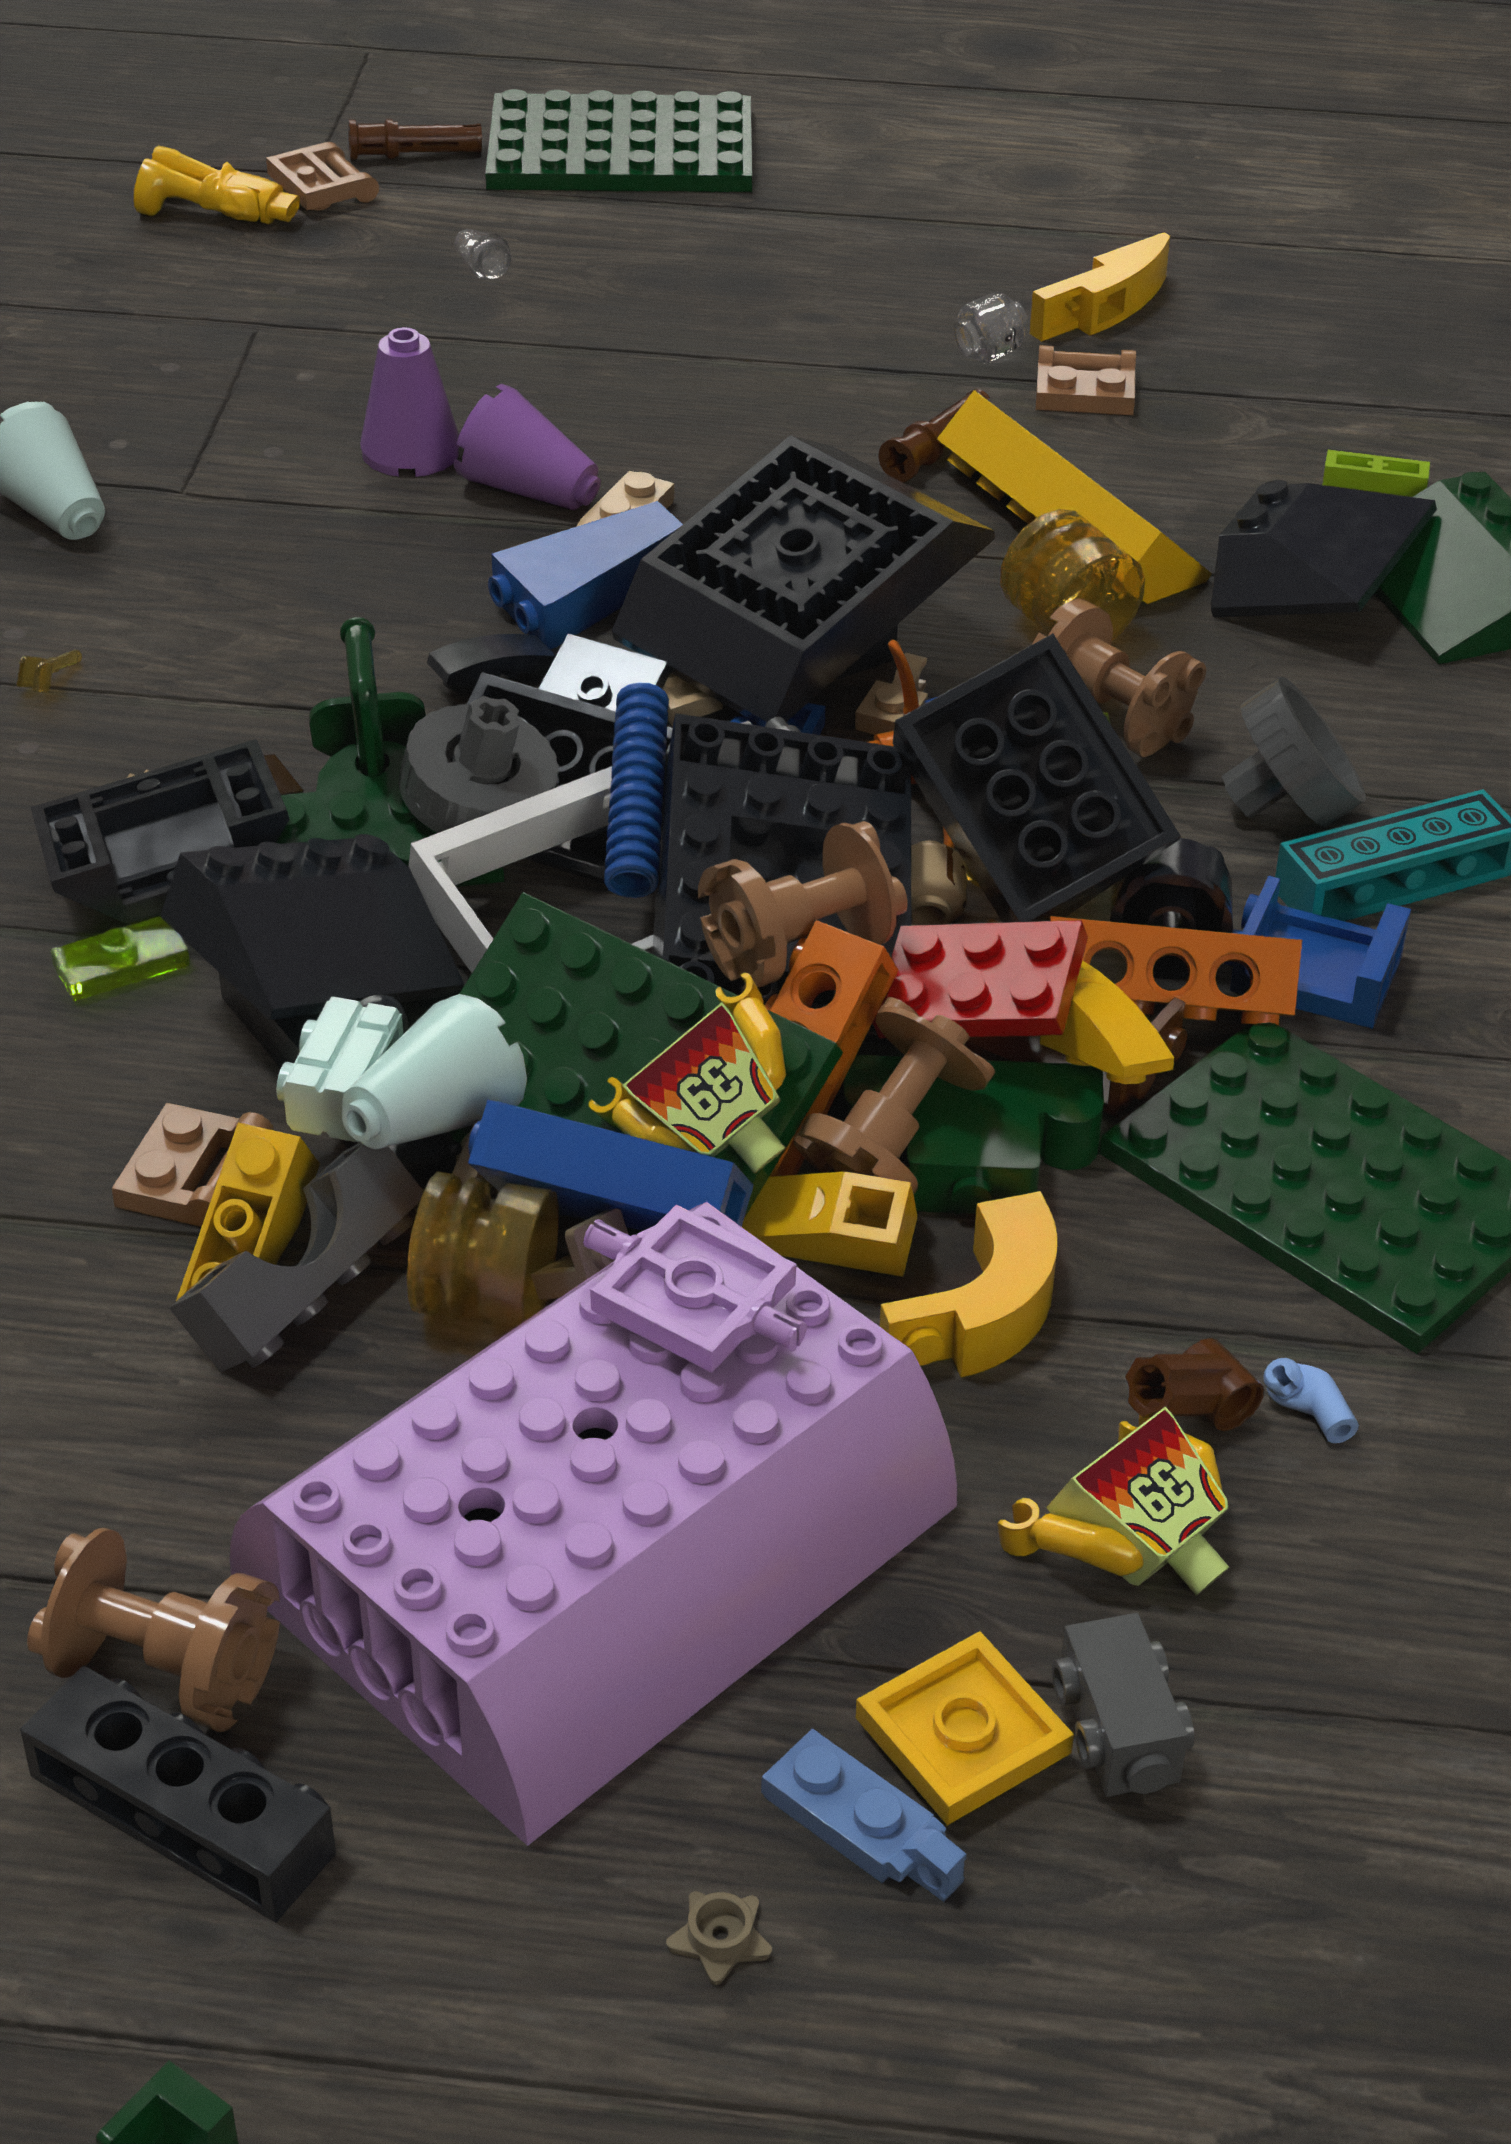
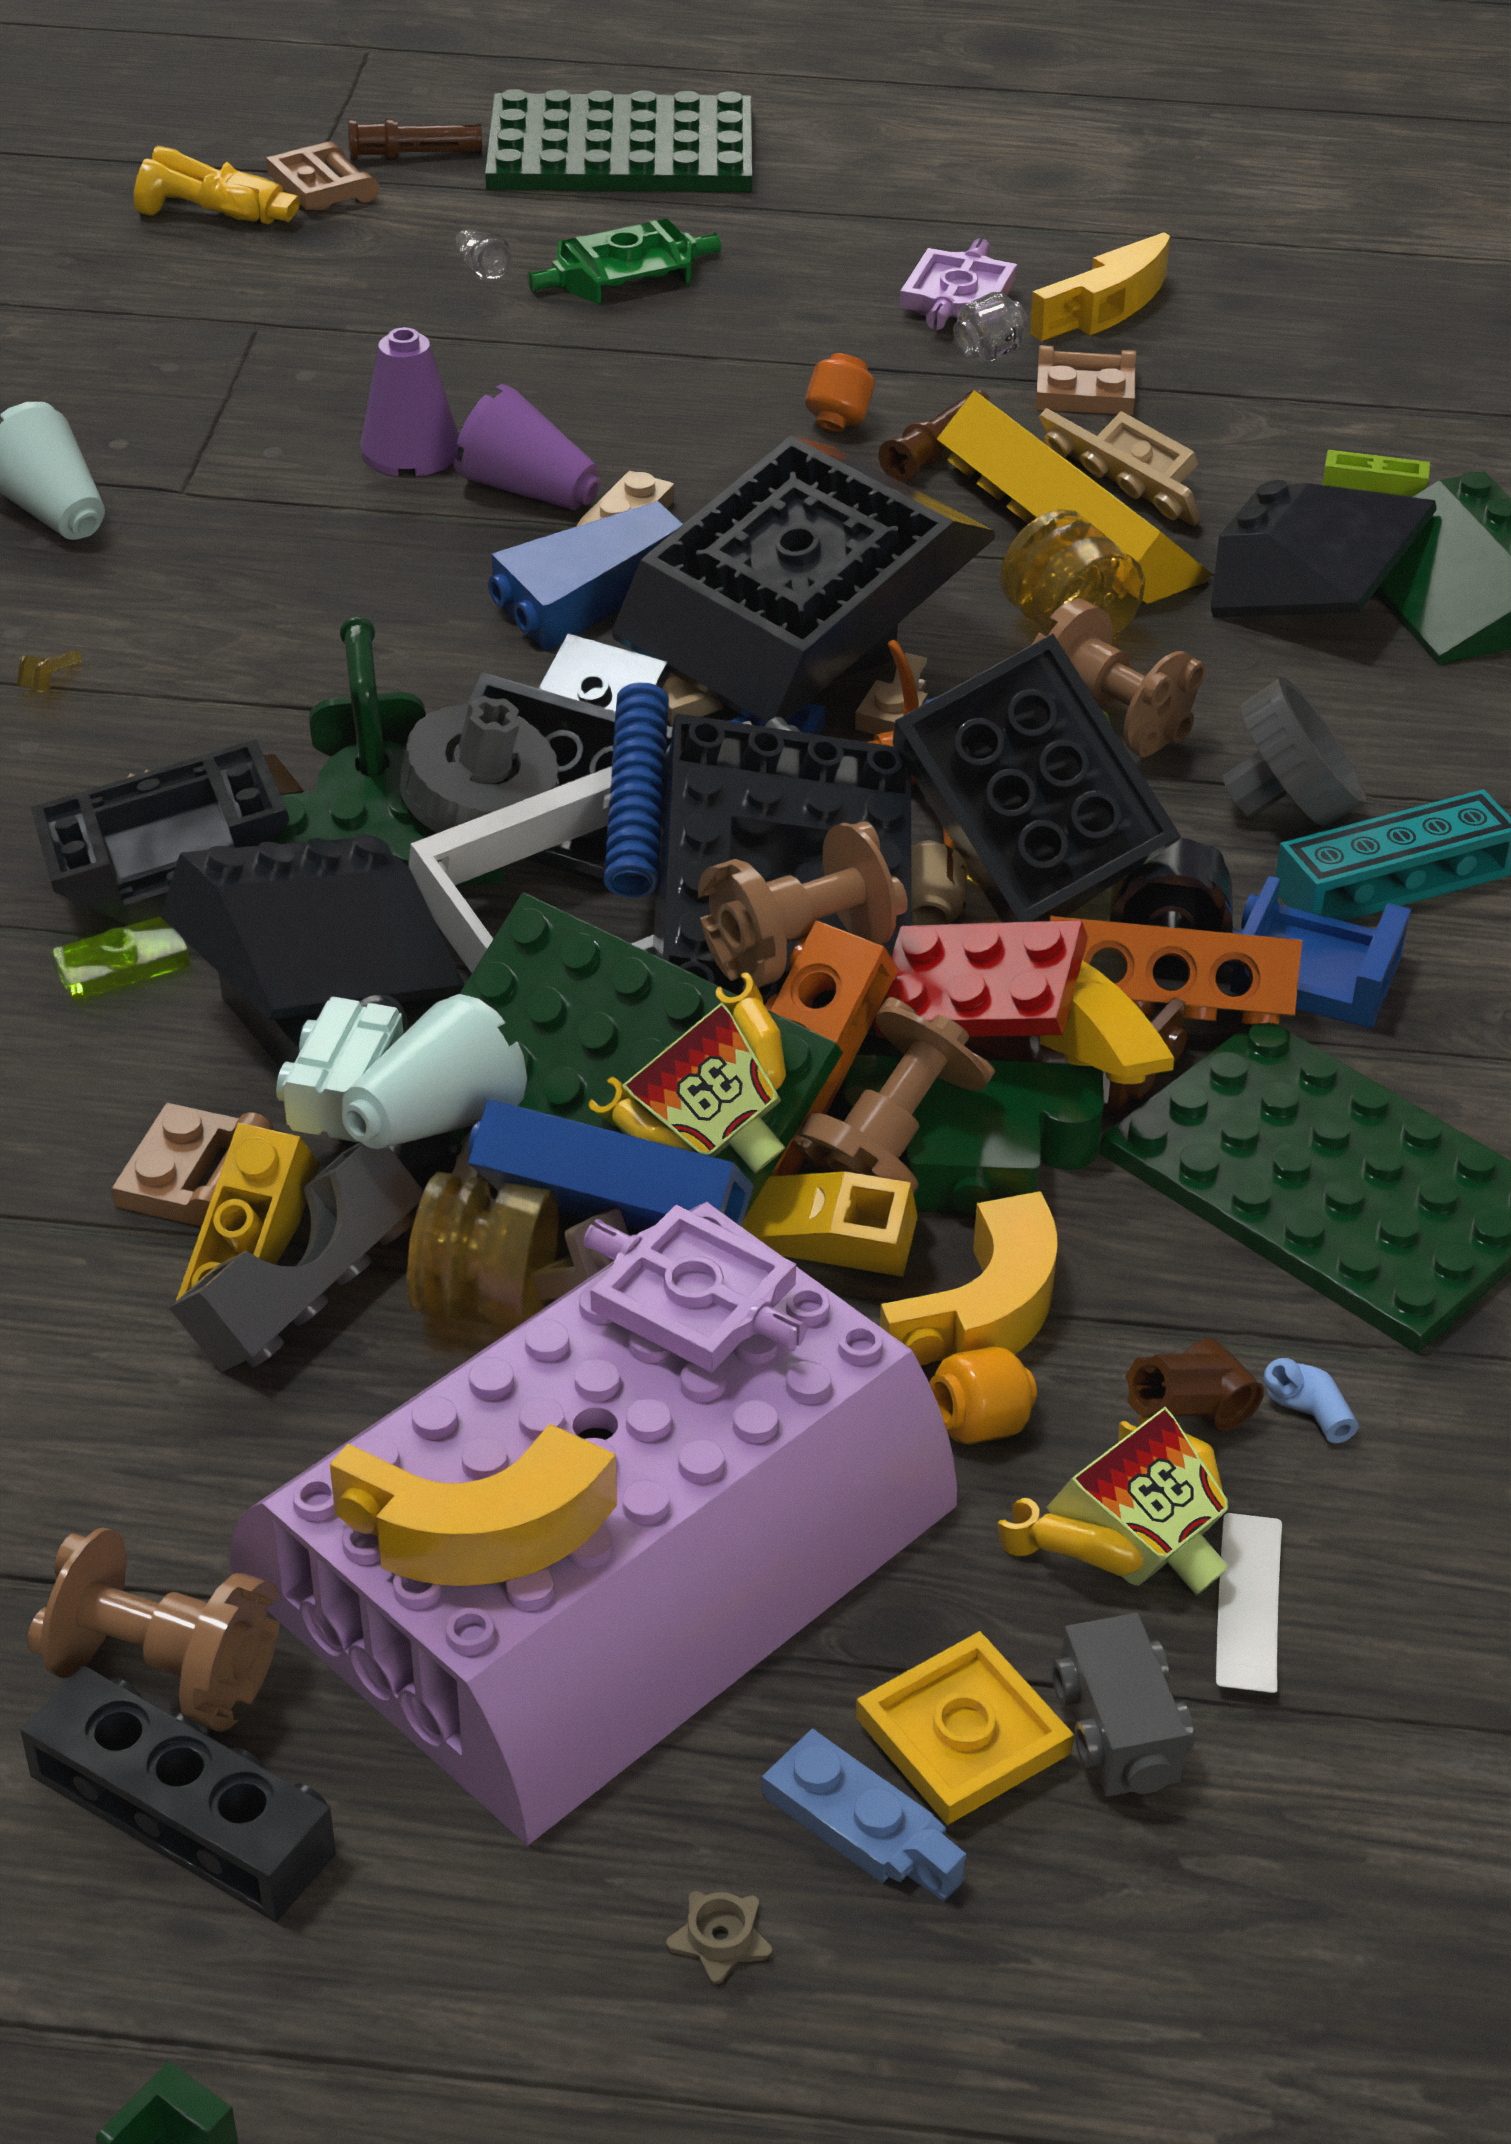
(480, 1527): none -> yellow arch
(508, 654): black slope -> none
(622, 255): none -> green plate
(839, 392): none -> orange head
(950, 280): none -> lavender plate
(984, 1394): none -> light orange head
(1134, 457): none -> tan bracket
(1249, 1603): none -> white sticker

